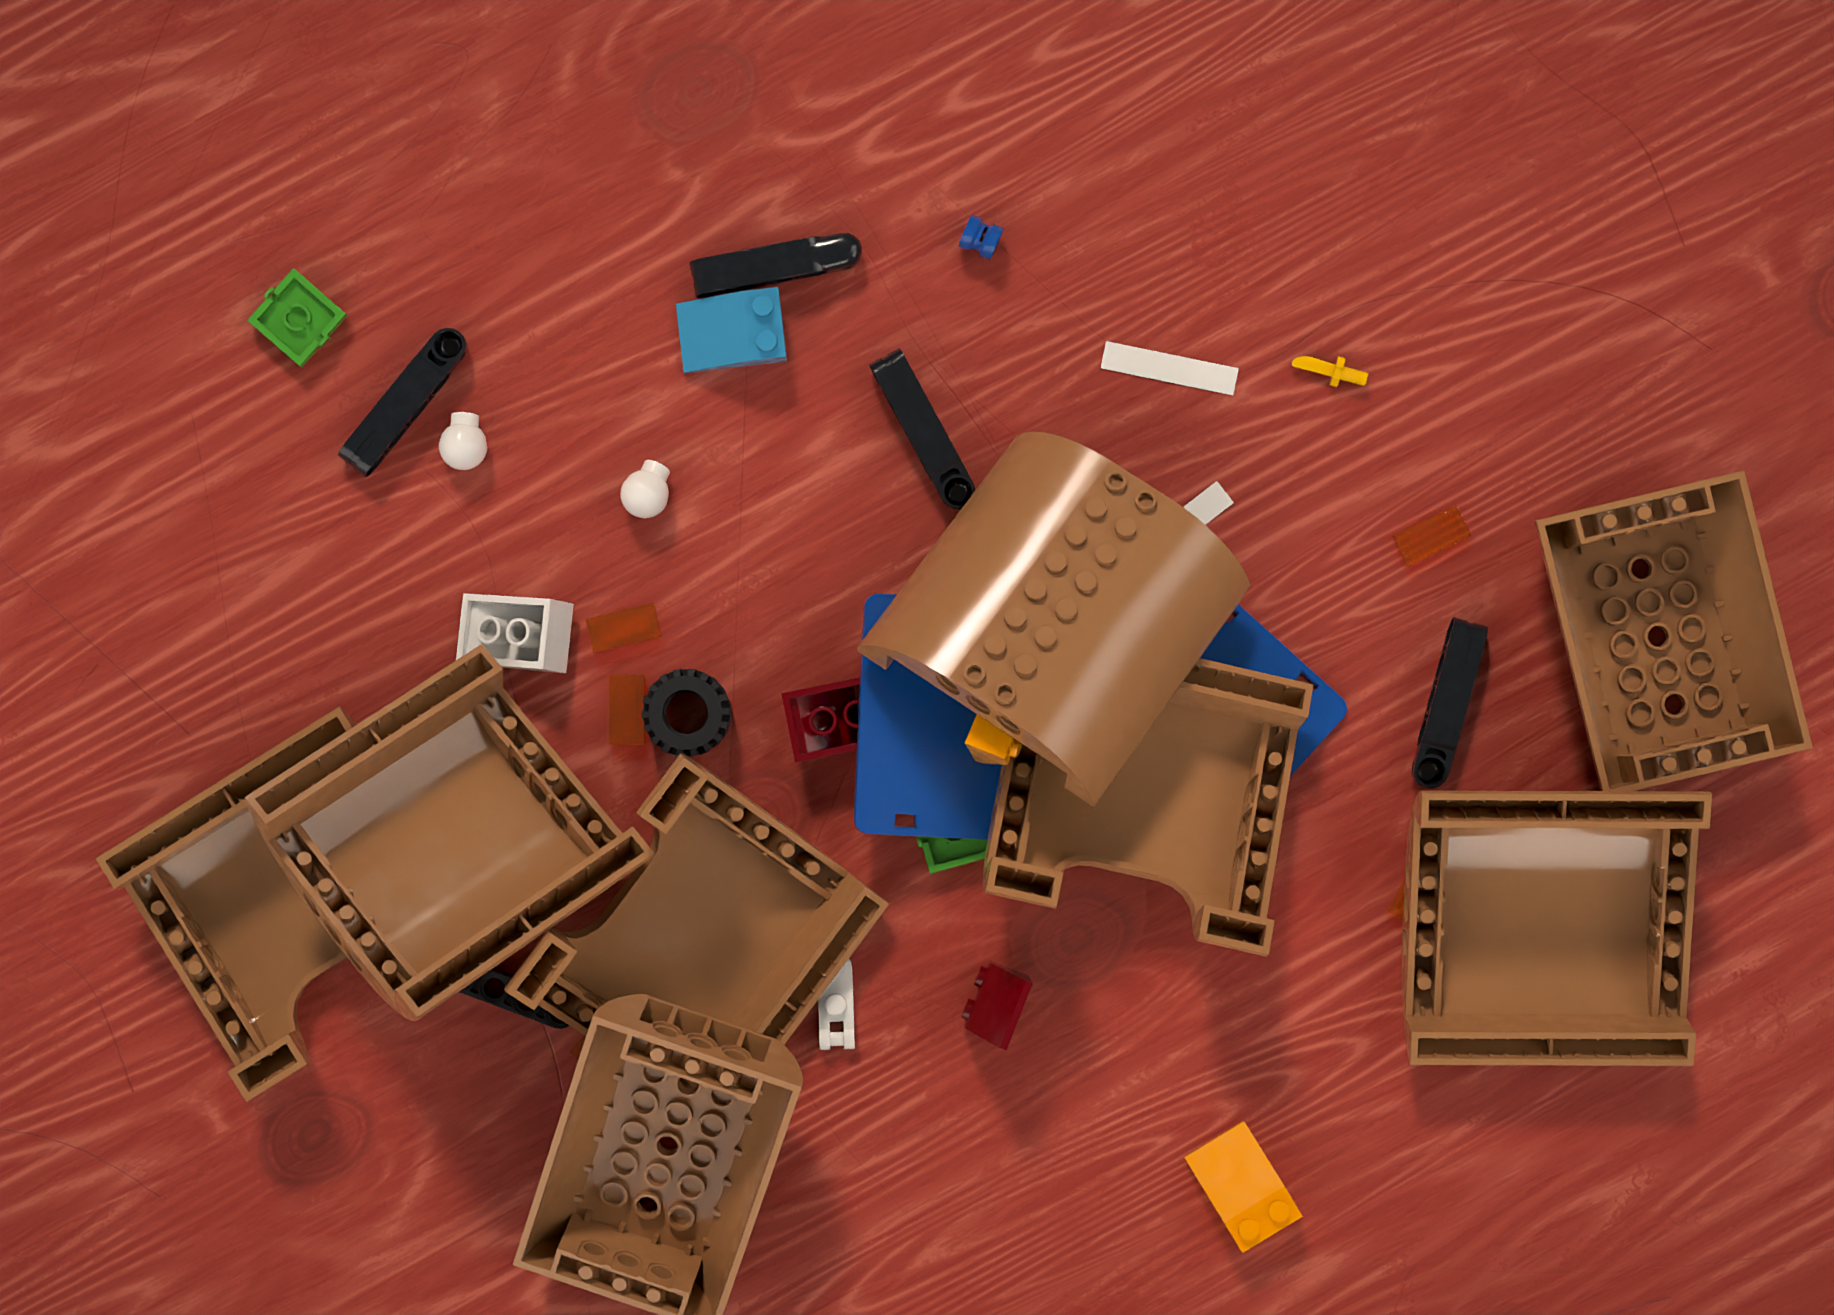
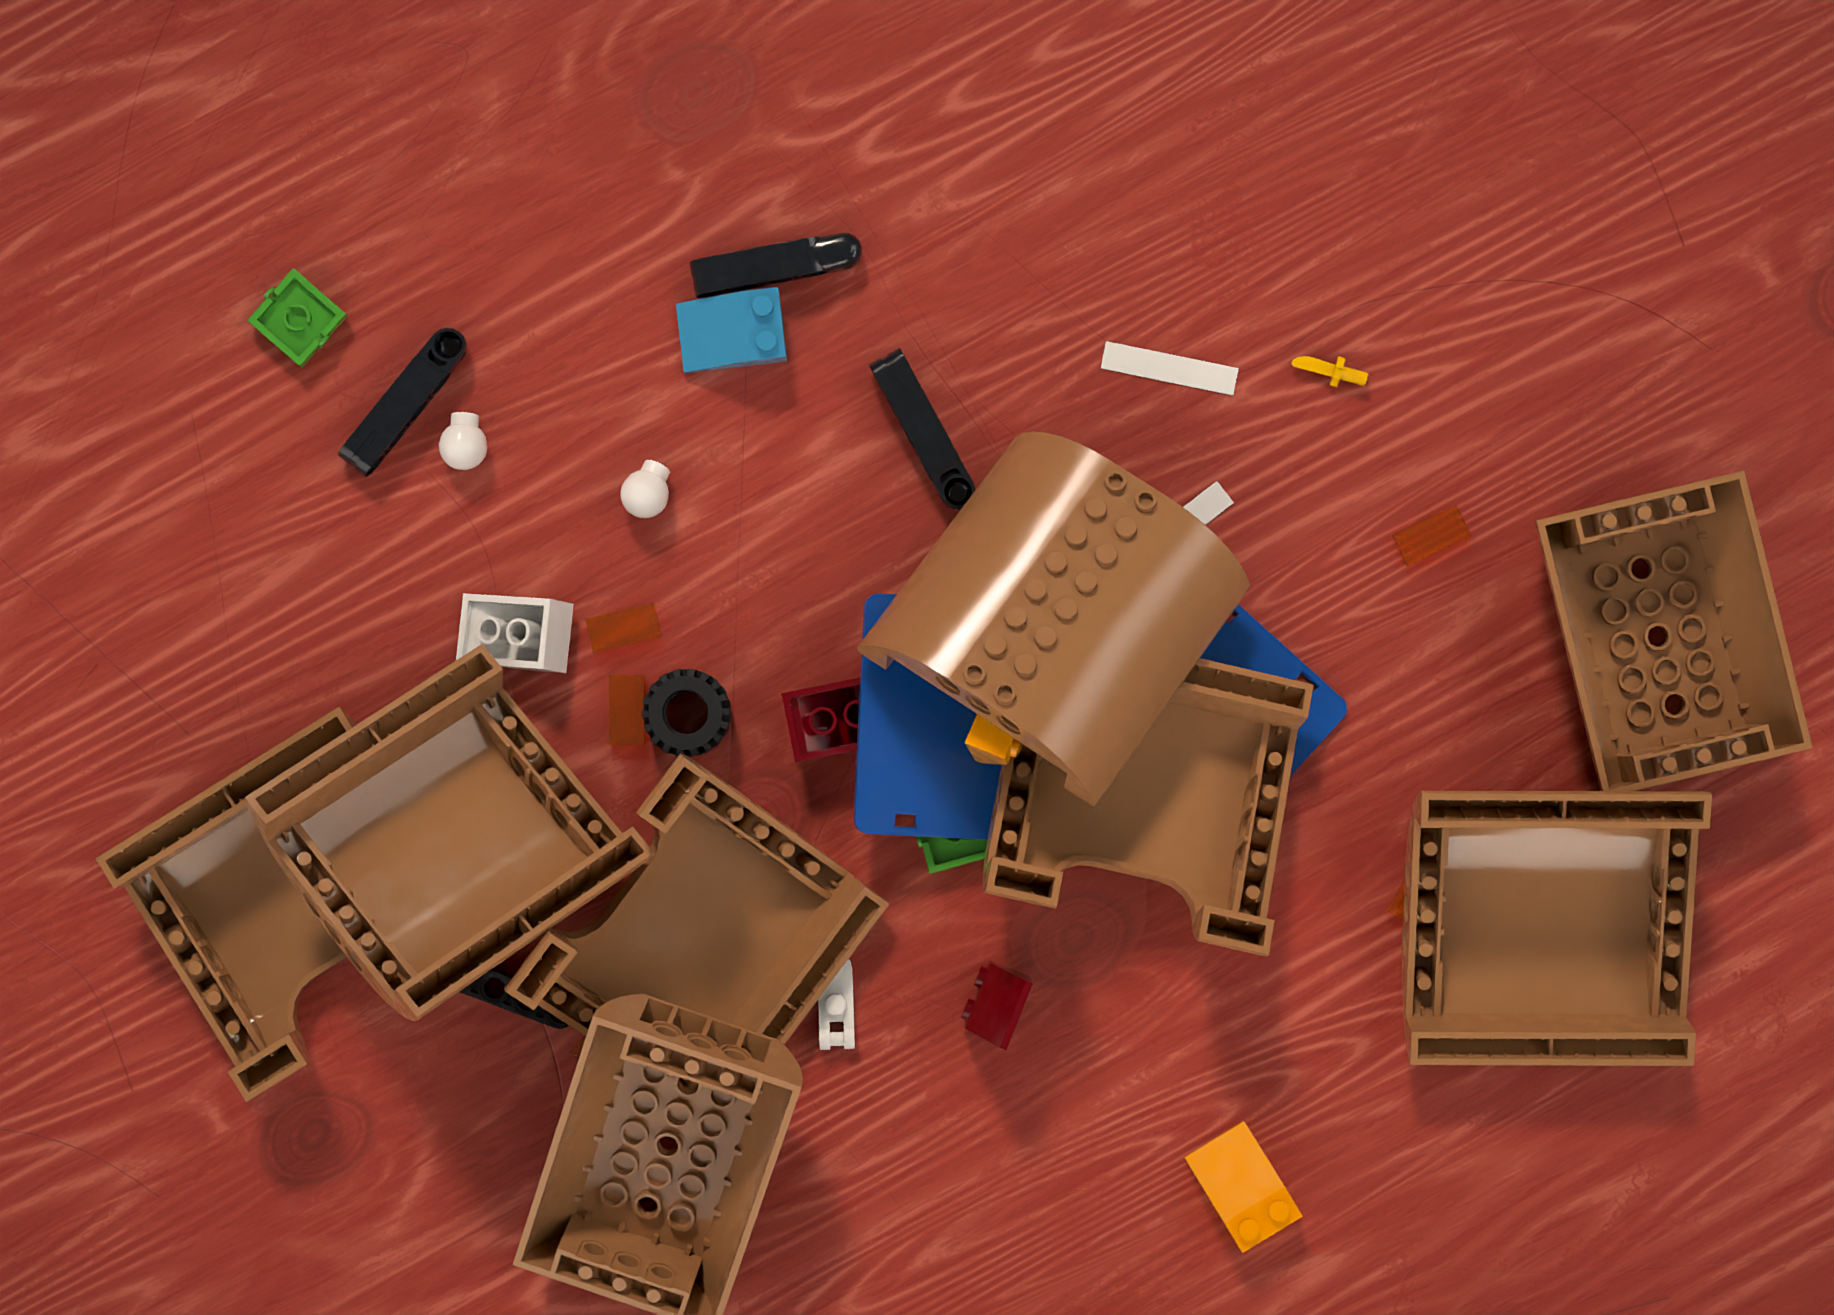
(973, 234): blue wheel -> none
(1448, 702): black piece -> none

